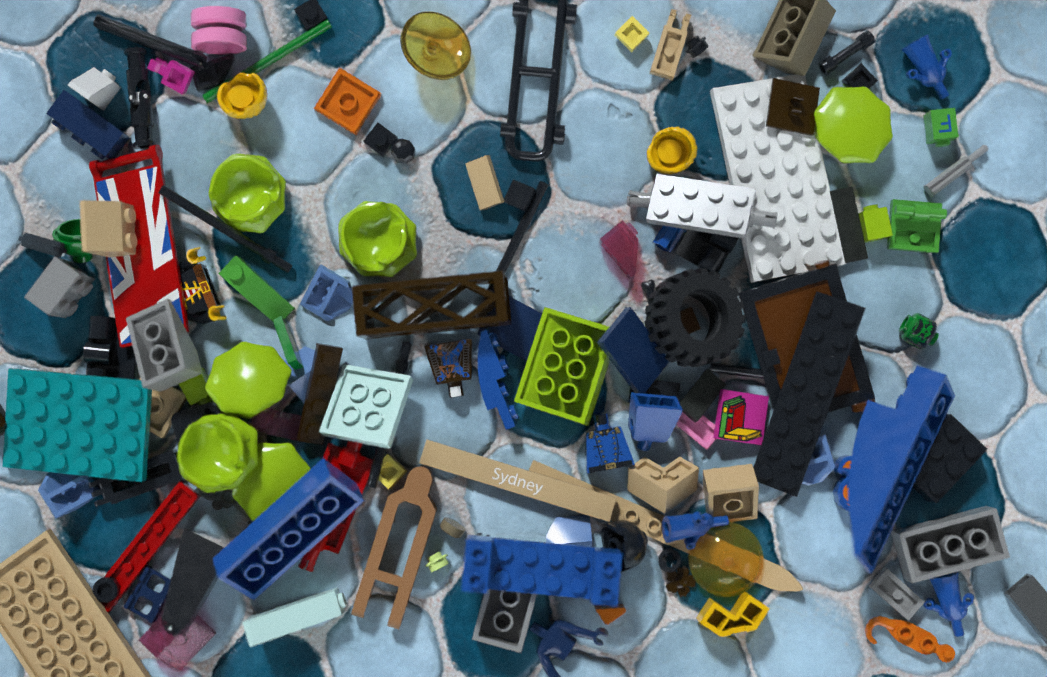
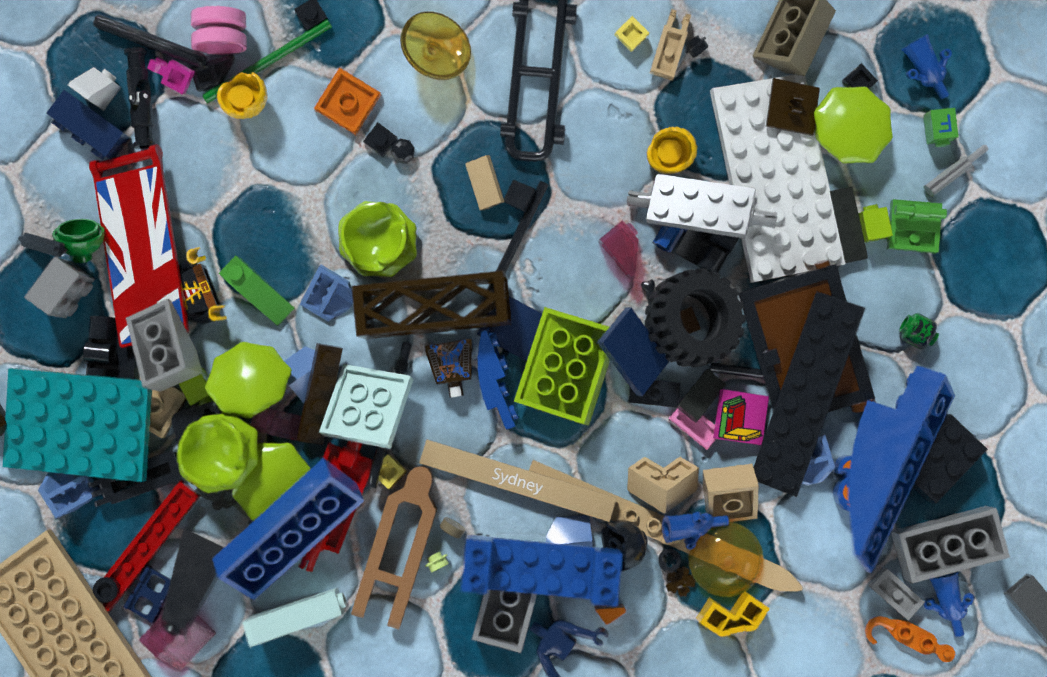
(108, 228): tan slope -> none
(247, 192): lime piece -> none
(268, 255): black bar -> none
(287, 343): green tile -> none
(606, 446): blue torso -> none
(652, 418): blue torso -> none
(862, 42): black bar -> none

